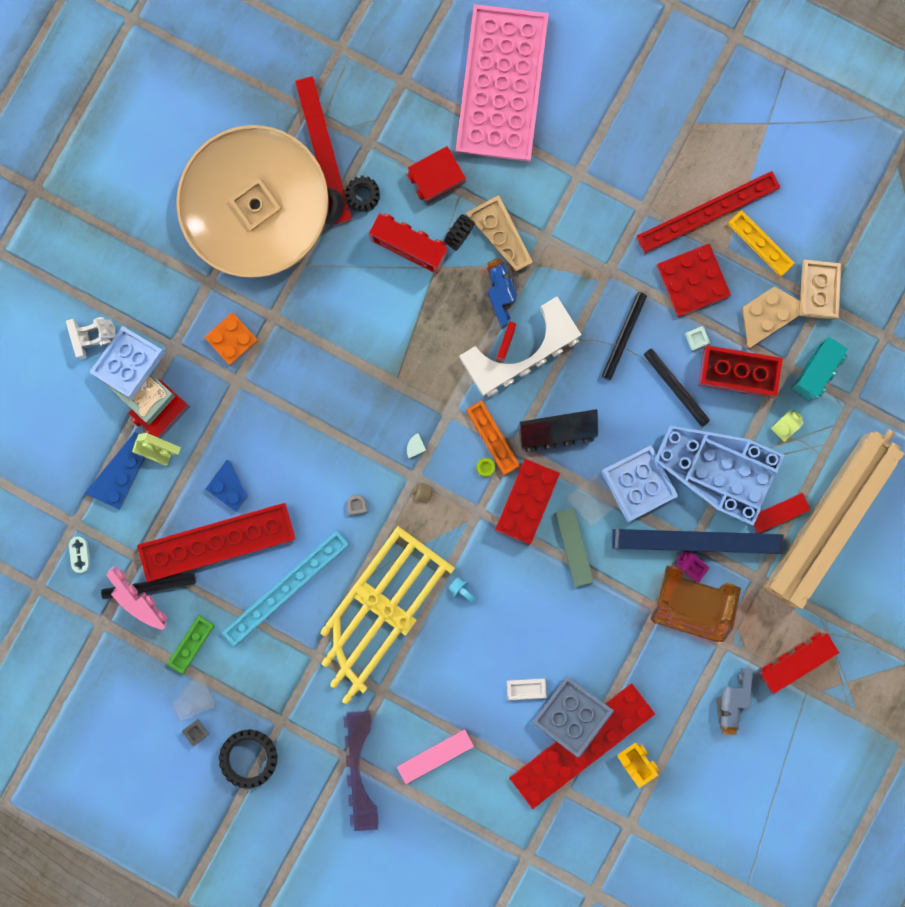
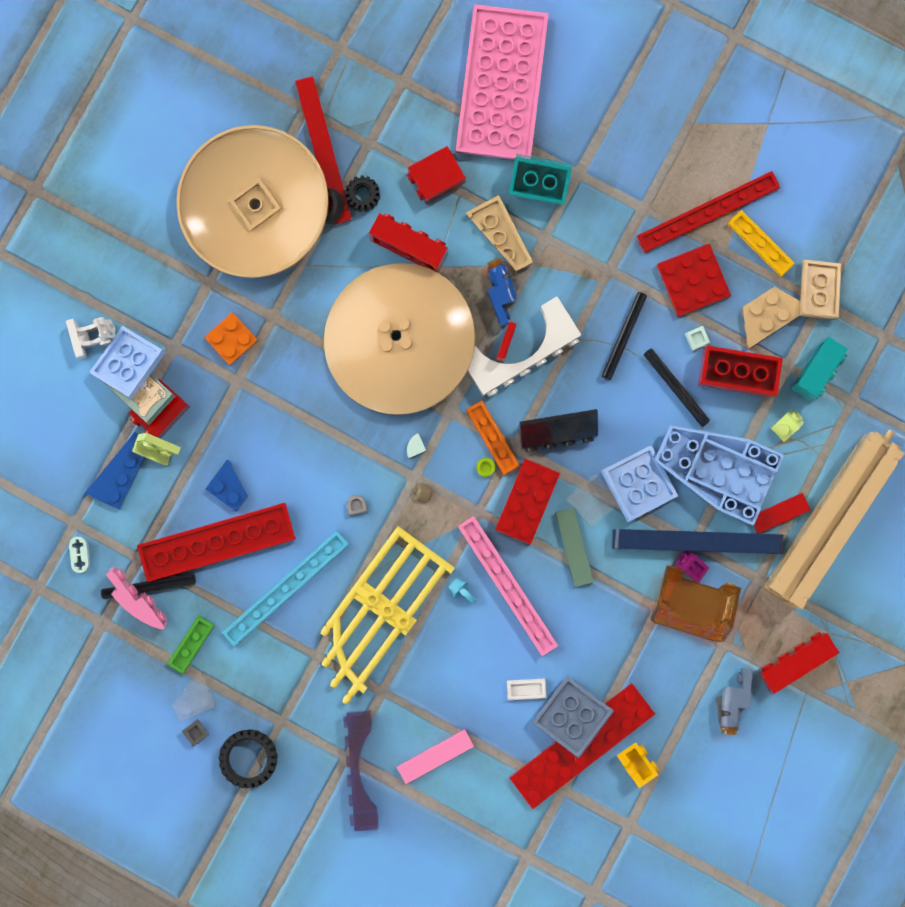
(423, 363): none -> tan dish
(459, 232): black tyre -> none
(507, 586): none -> bright pink plate
(540, 179): none -> teal brick

